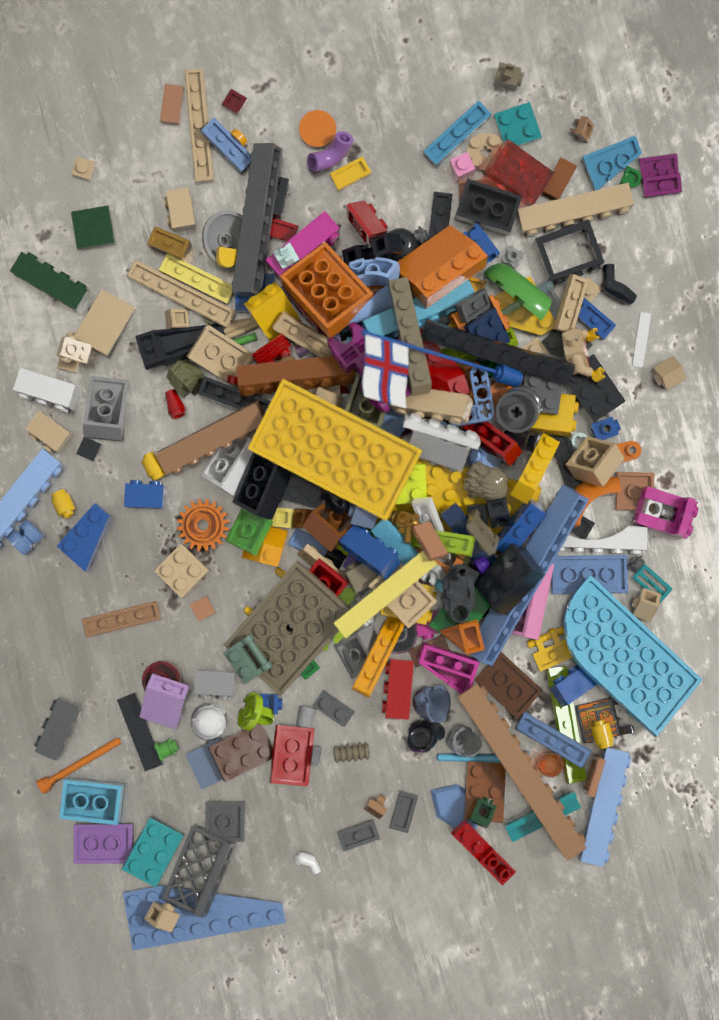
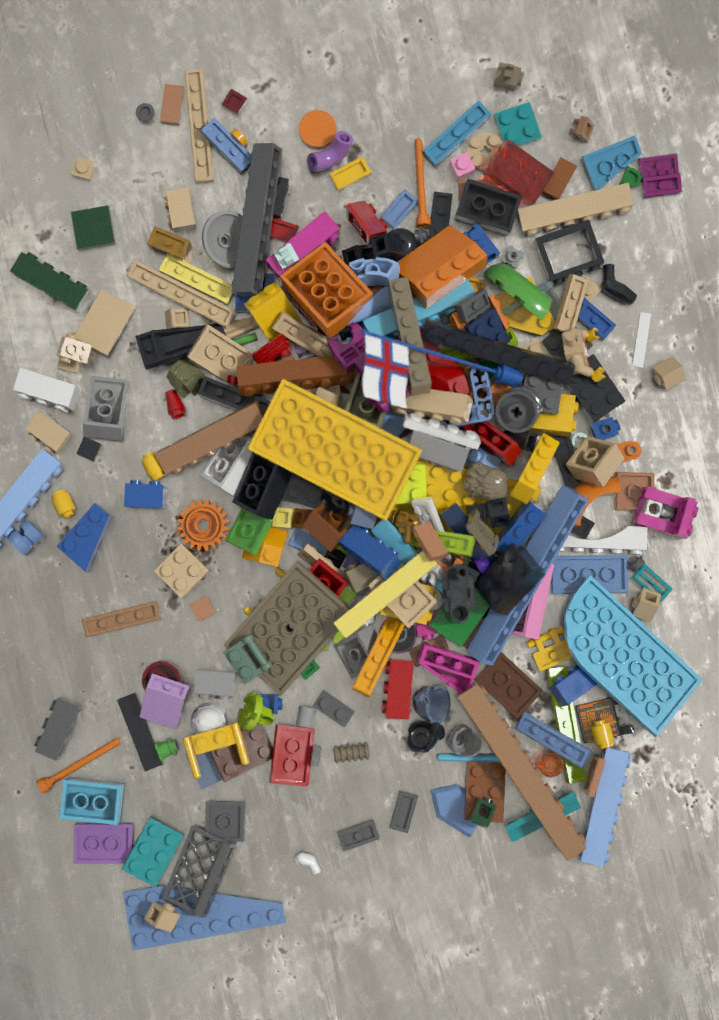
(145, 113): none -> dark grey tile
(211, 741): none -> yellow plate
(226, 256): yellow tile -> none
(375, 807): medium nougat tile -> none
(399, 209): none -> medium blue tile
(422, 218): none -> orange piece
(466, 636): orange slope -> none
(483, 852): red slope -> none

